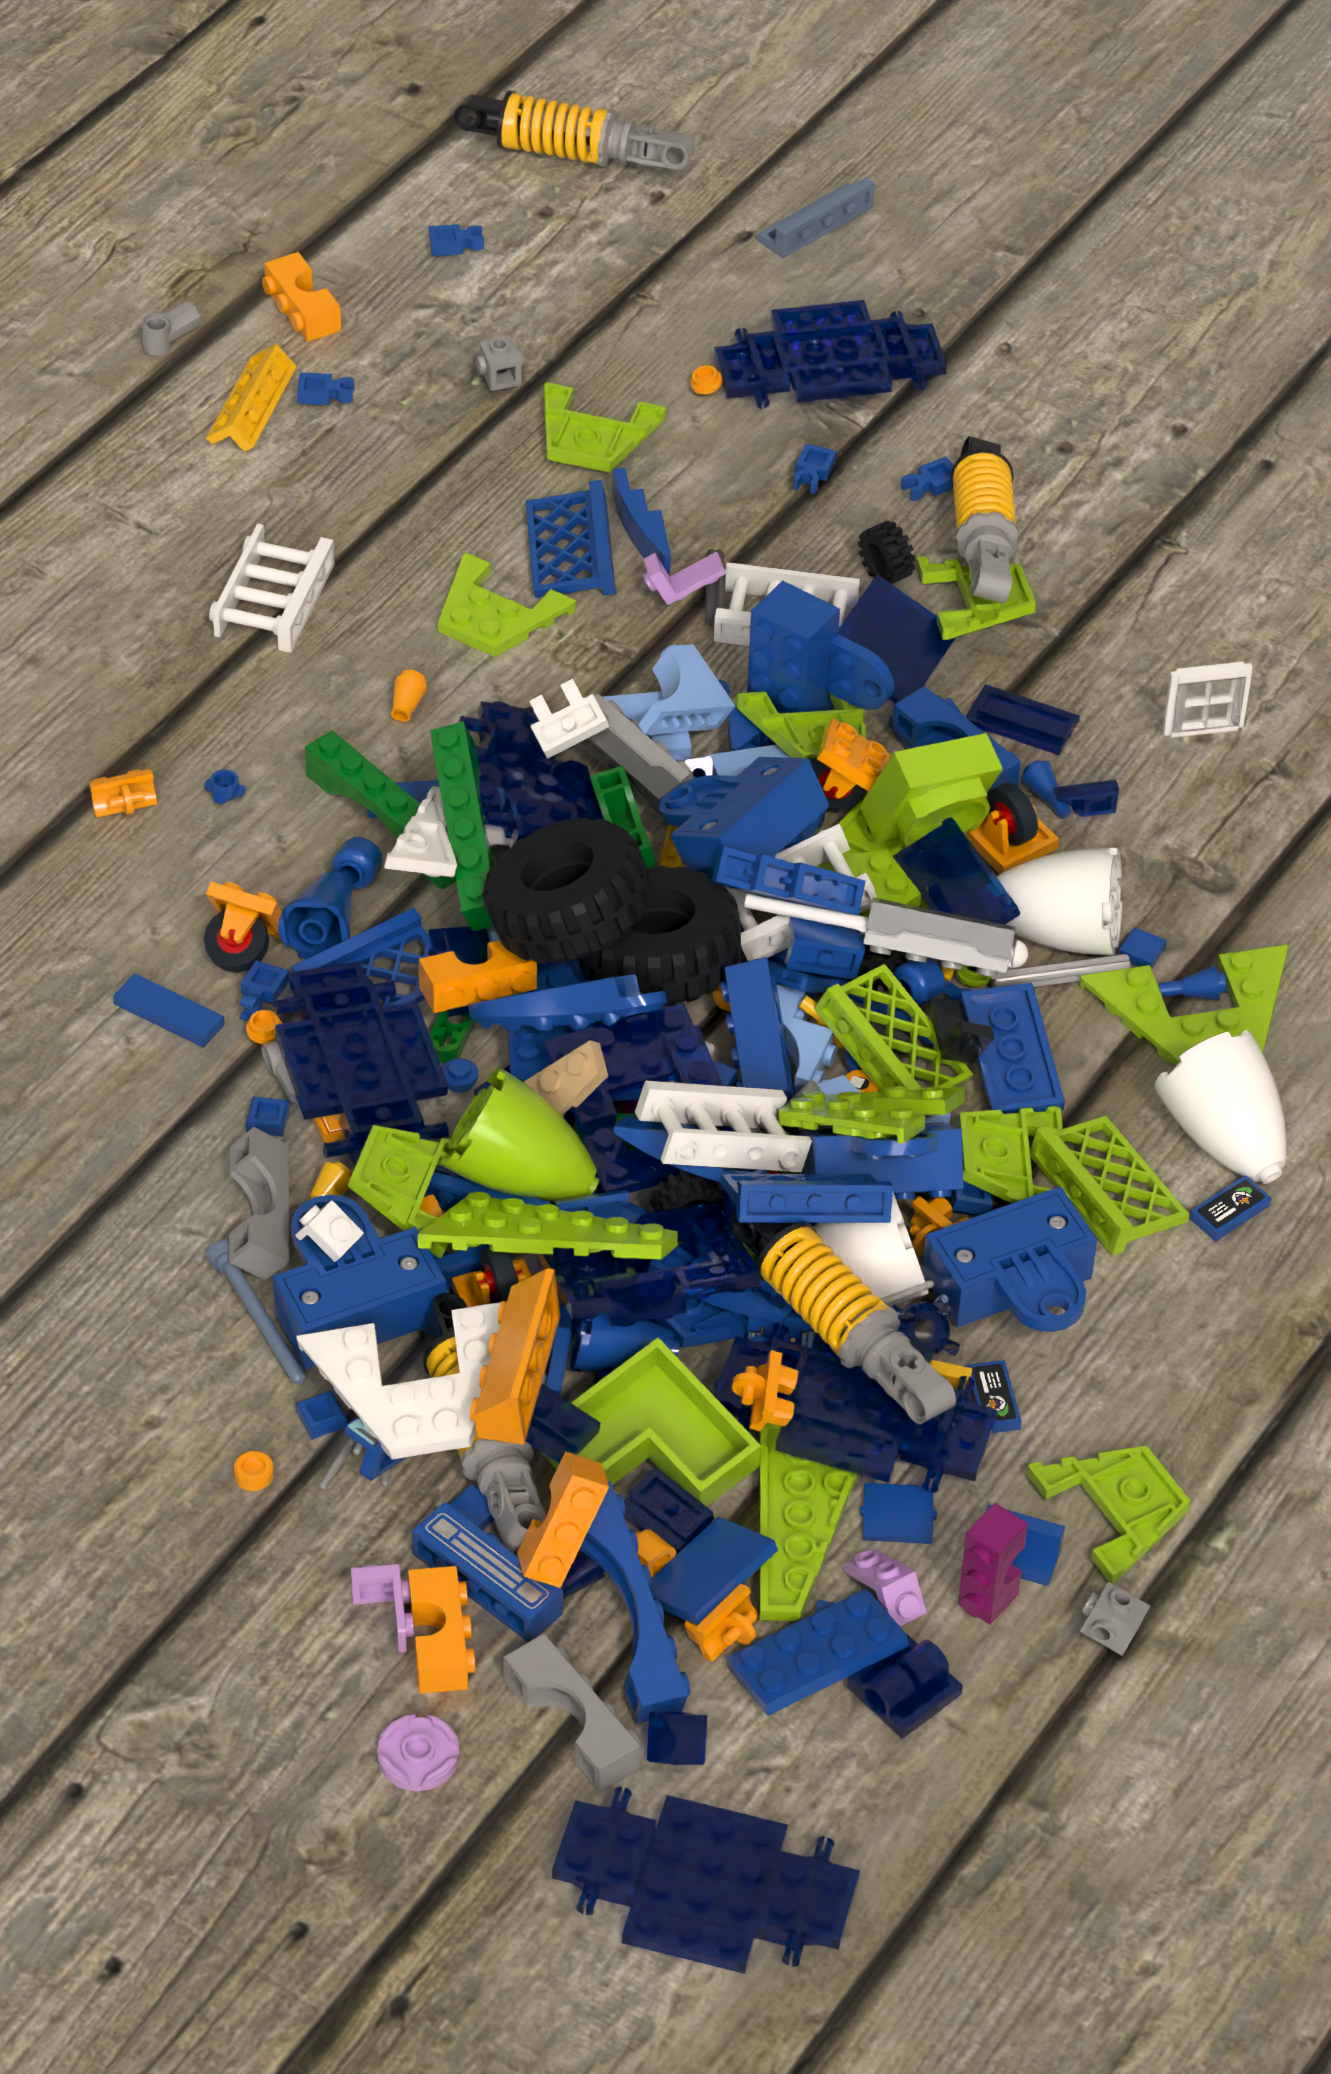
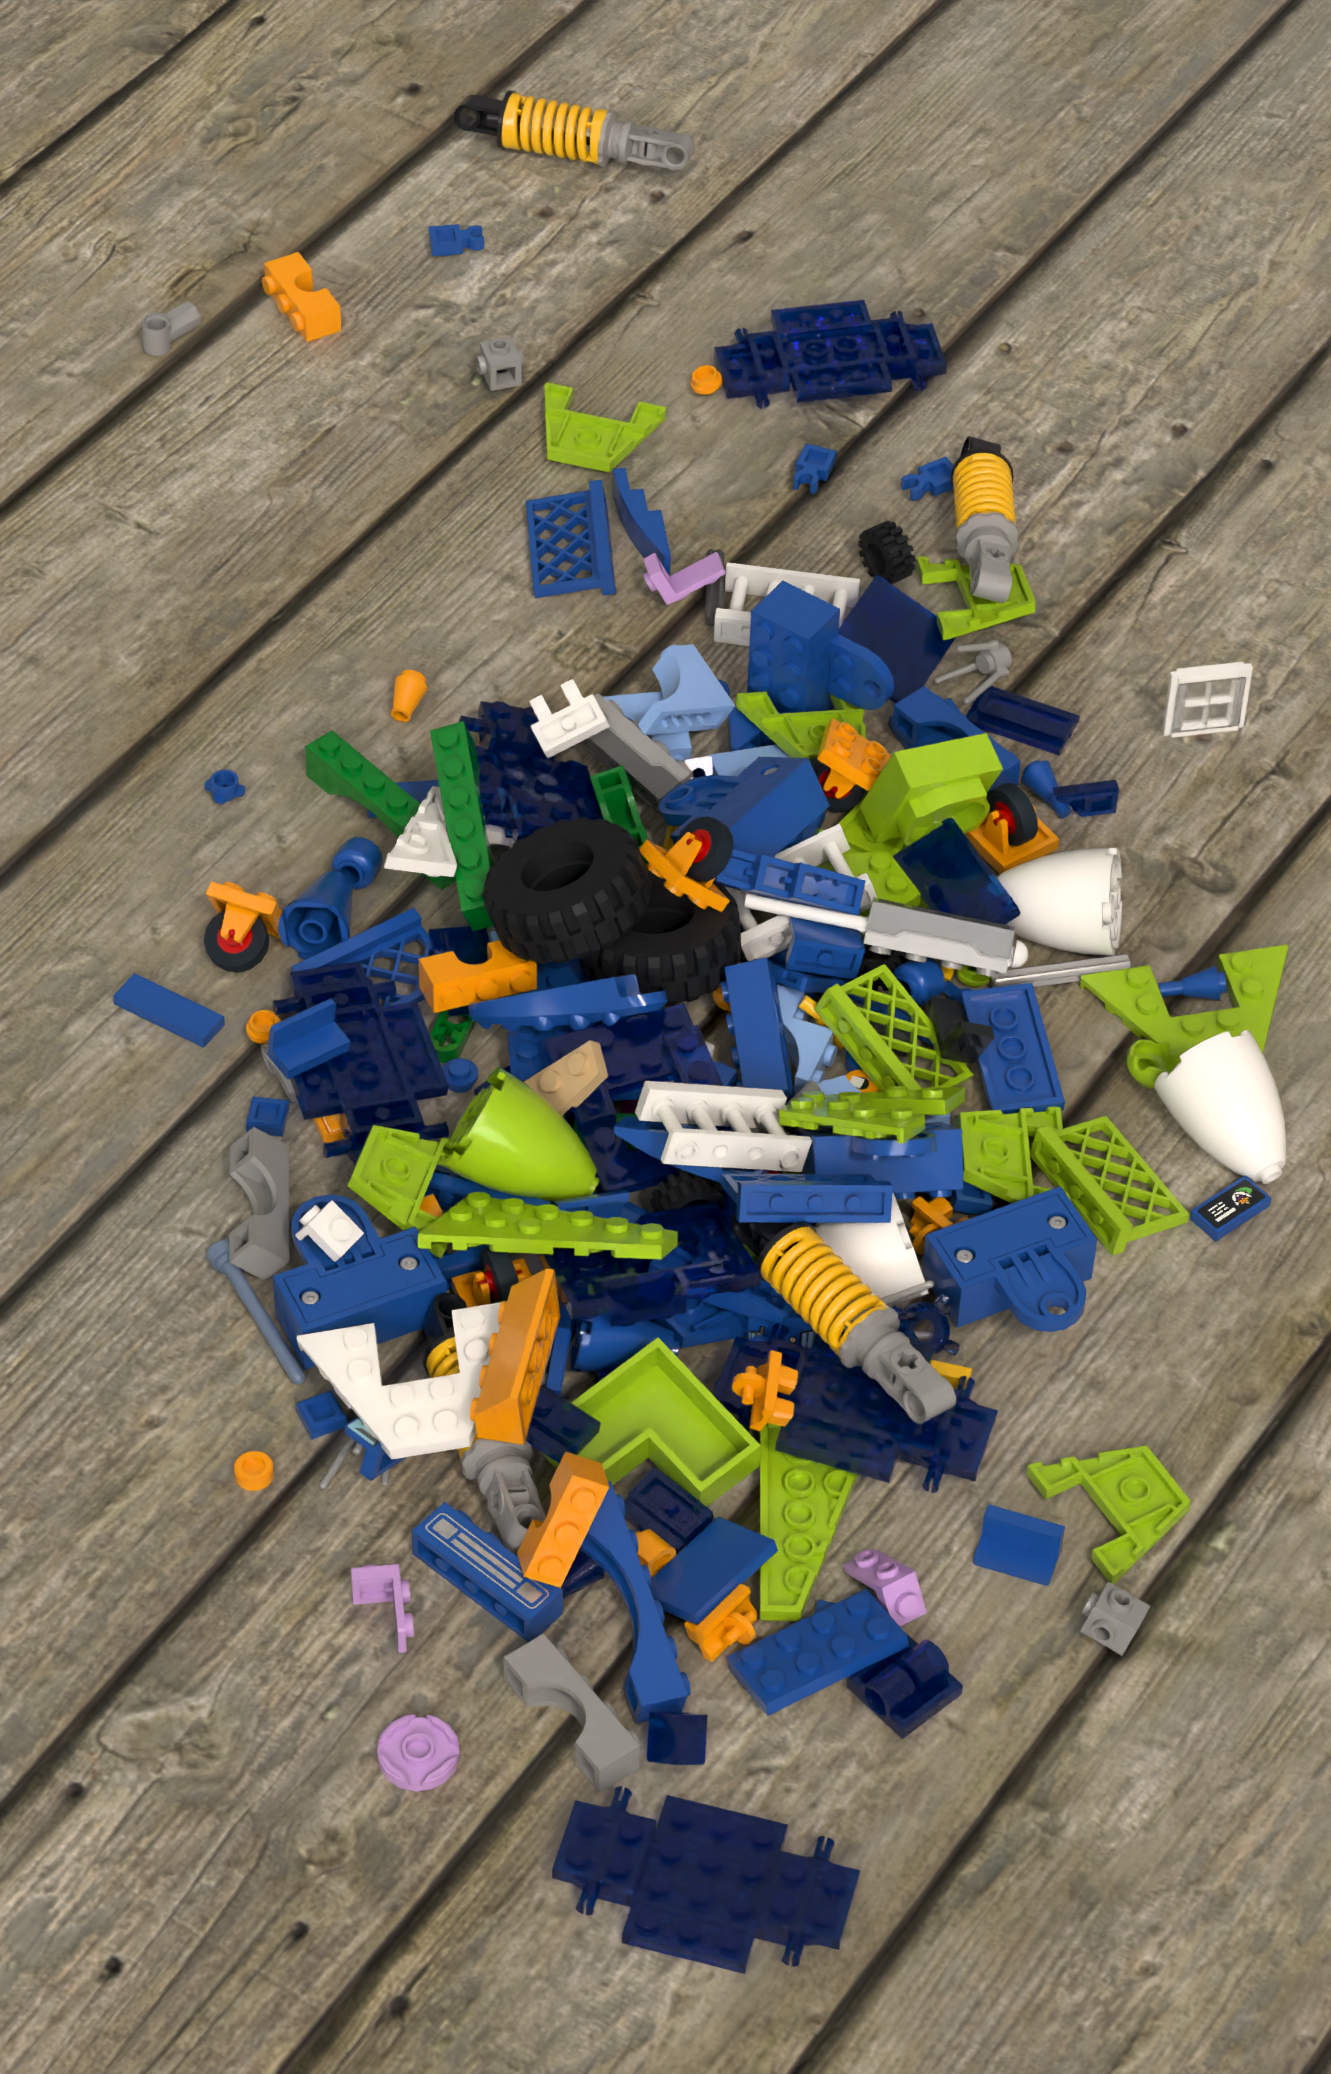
(122, 793): light orange hips -> none
(253, 398): yellow fence -> none
(261, 984): blue plate -> none
(296, 604): white fence -> none
(306, 1040): none -> blue panel
(320, 388): blue plate -> none
(331, 1180): yellow cone -> none
(437, 1602): light orange arch -> none
(474, 1505): blue tile -> none
(490, 620): lime wing -> none
(694, 861): none -> plate
(818, 218): sand blue fence -> none
(898, 1513): blue piece -> none
(987, 1574): magenta arch -> none
(992, 660): none -> light grey plant
(995, 1391): tile -> none
(1143, 948): blue tile -> none
(1148, 1060): none -> lime hair

